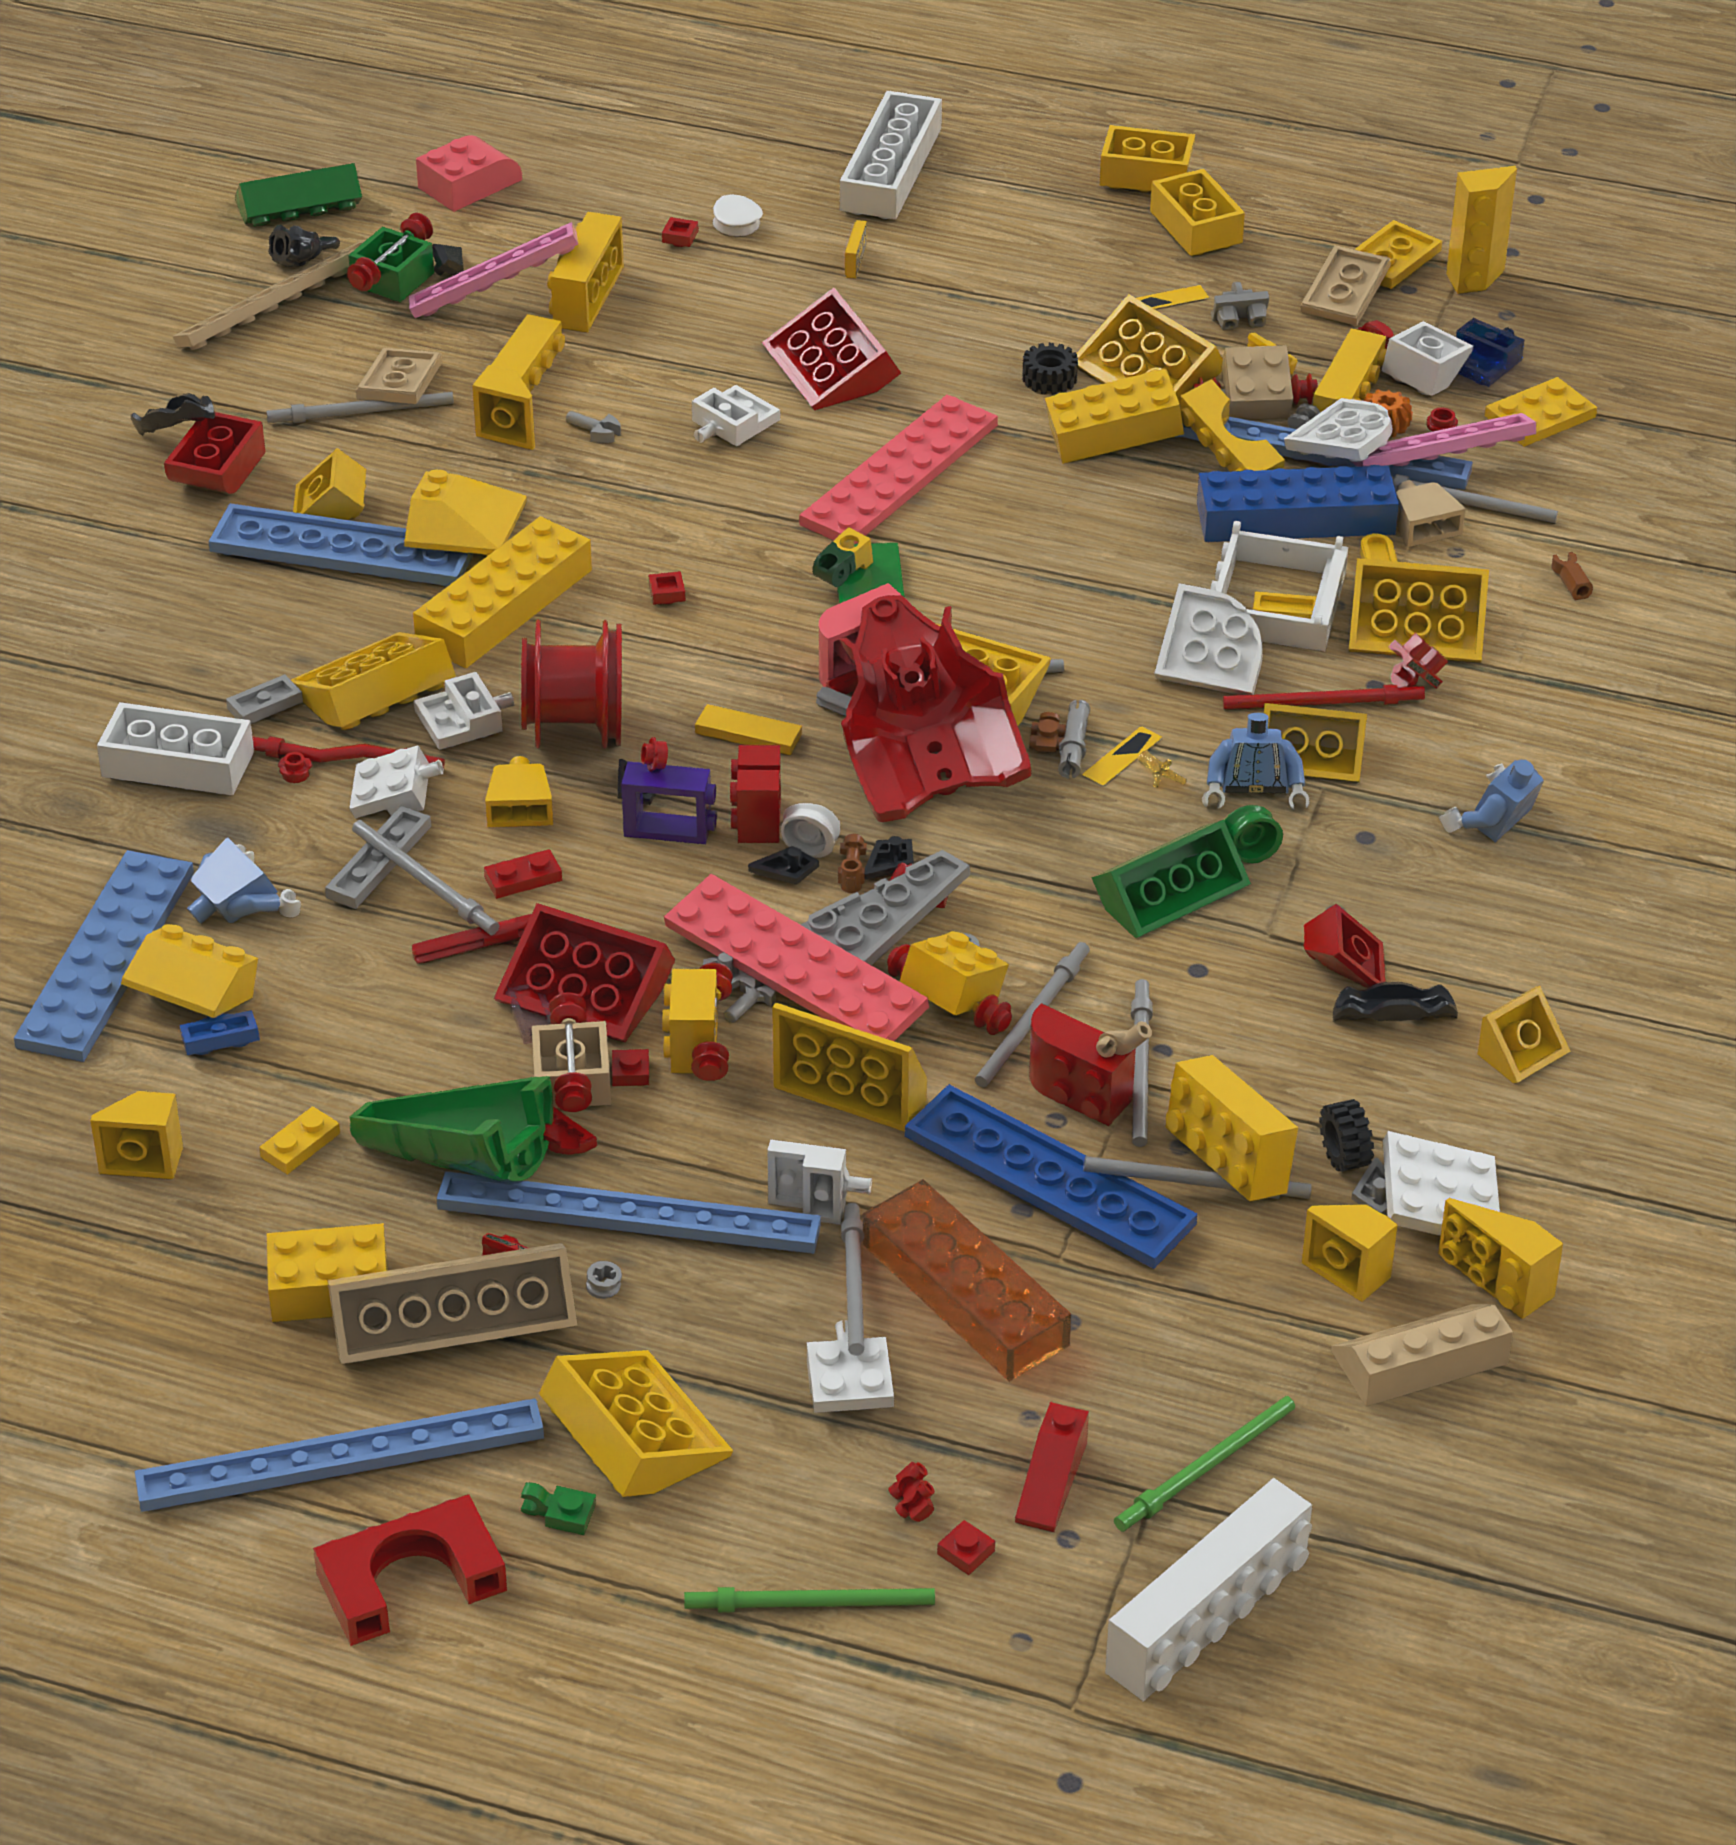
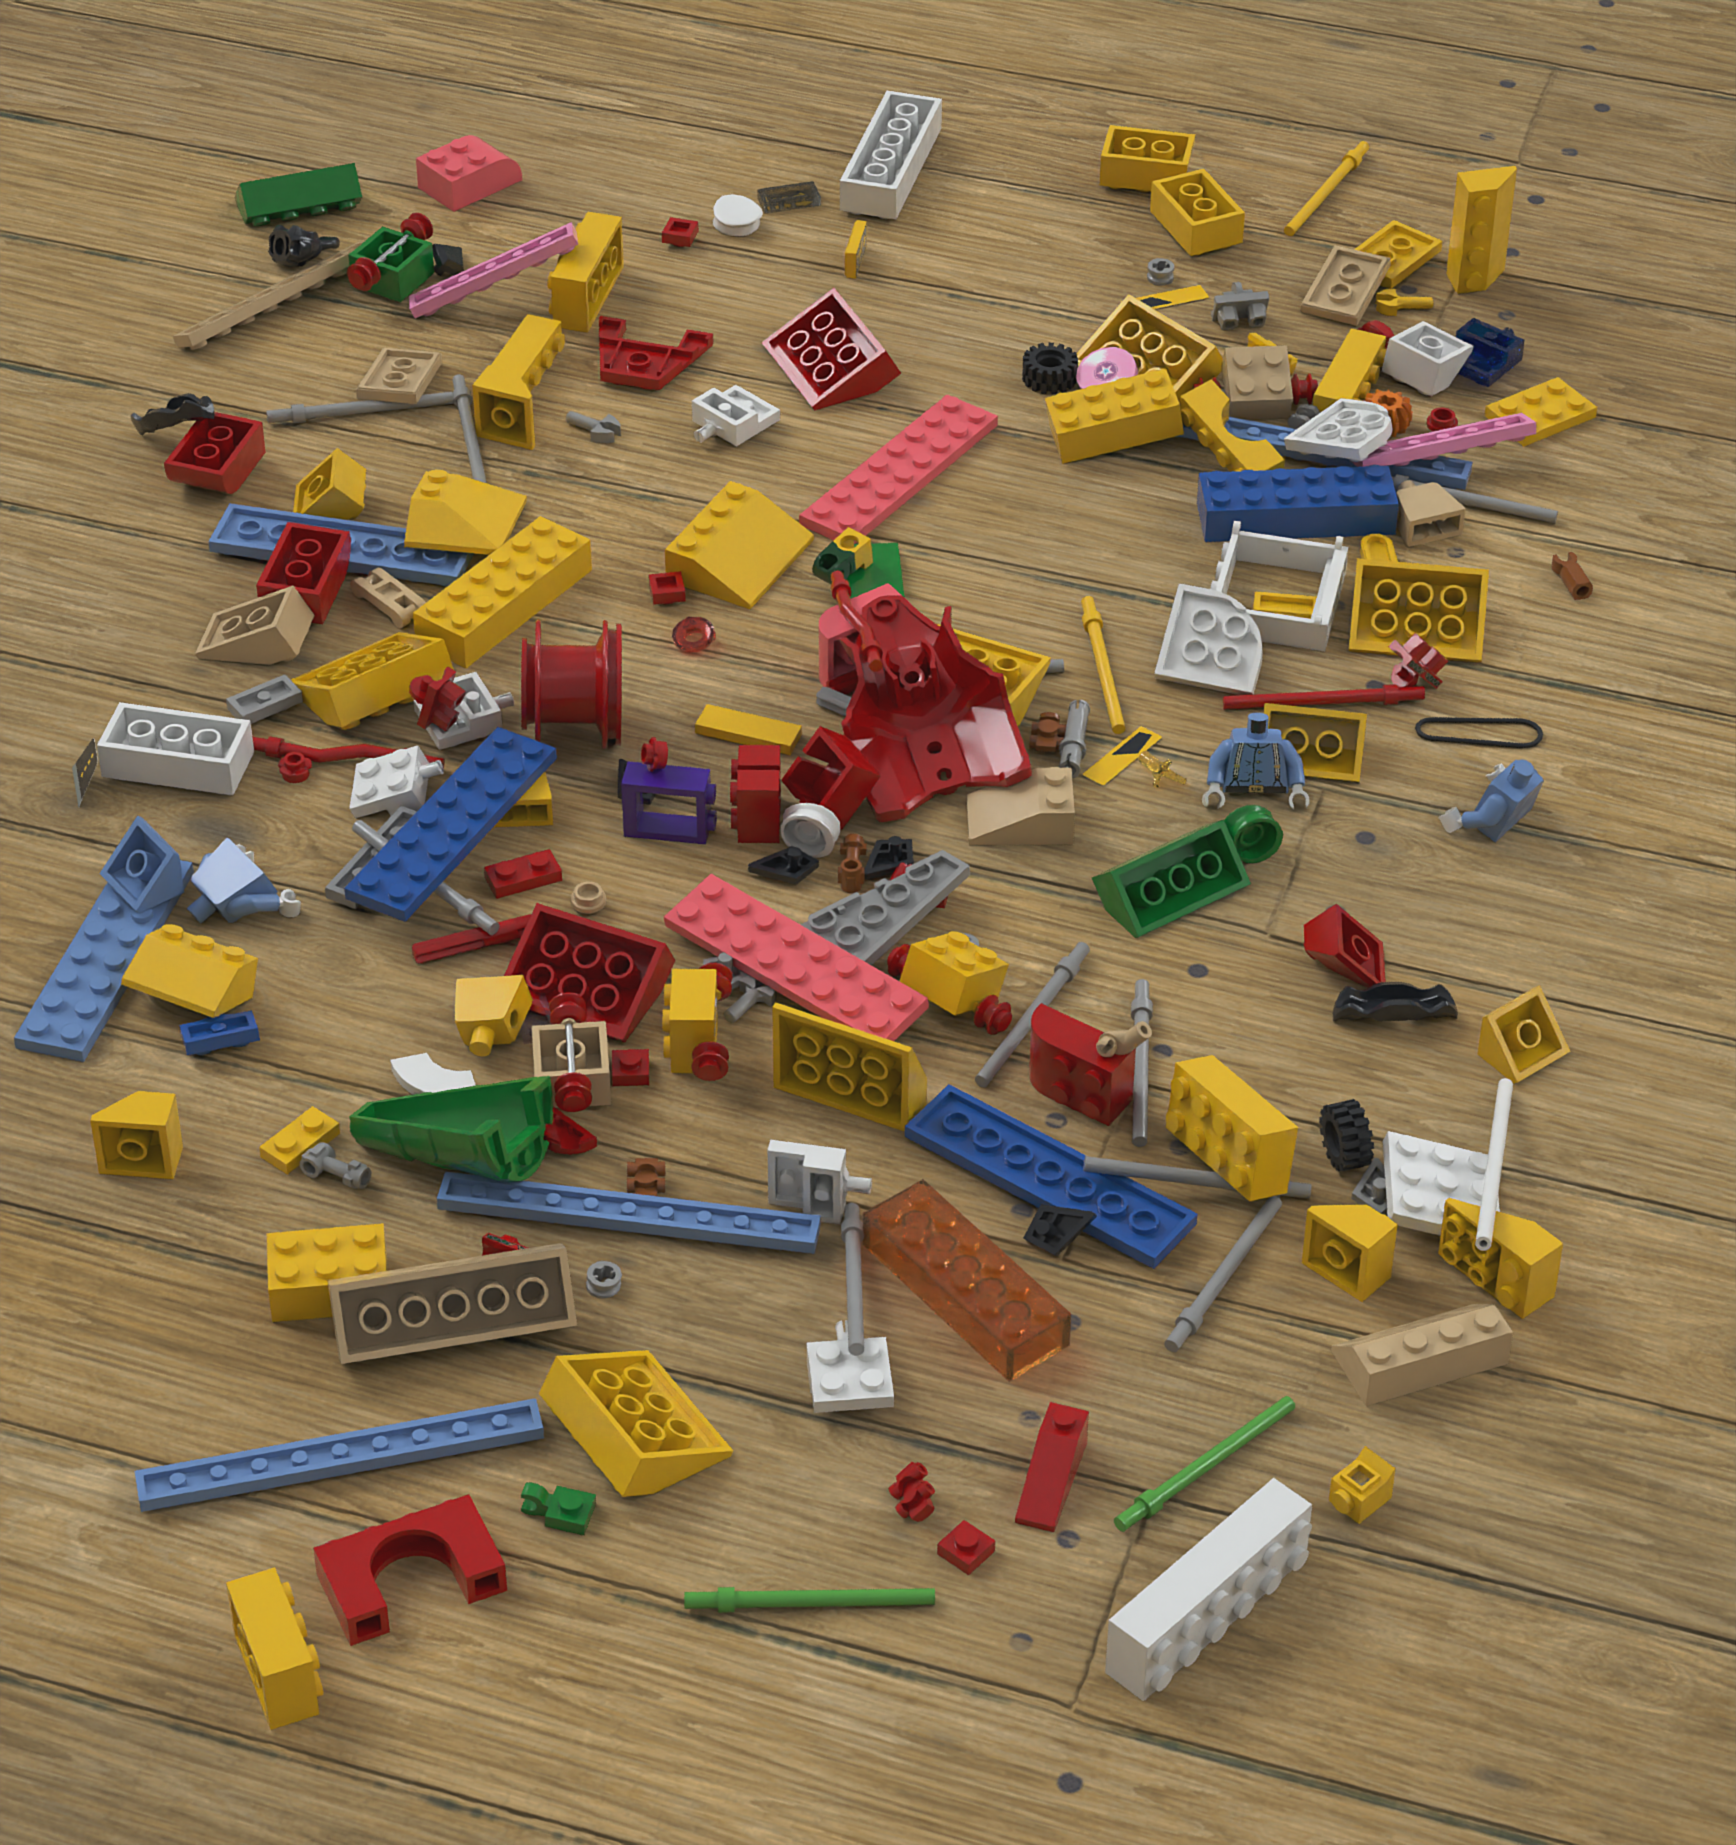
(84, 769): none -> black sticker
(144, 868): none -> medium blue slope
(258, 630): none -> tan slope
(275, 1648): none -> yellow brick
(312, 562): none -> red brick
(322, 1159): none -> light grey bar
(388, 596): none -> tan plate
(421, 1075): none -> white tile
(438, 699): none -> red hips
(450, 824): none -> blue plate
(462, 400): none -> light grey bar
(490, 1010): none -> yellow torso
(588, 898): none -> tan plate
(645, 363): none -> red wing
(646, 1176): none -> dark orange piece
(693, 625): none -> clear red piece
(737, 546): none -> yellow slope
(788, 197): none -> clear smoke tile
(840, 784): none -> red piece
(870, 648): none -> red bar
(1025, 813): none -> tan slope
(1057, 1227): none -> black piece
(1093, 625): none -> yellow bar
(1105, 366): none -> bright pink tile
(1160, 272): none -> light grey bush
(1191, 1317): none -> light grey bar
(1349, 162): none -> yellow bar
(1362, 1486): none -> yellow window
(1389, 302): none -> yellow bar
(1476, 741): none -> black piece
(1494, 1165): none -> white piece

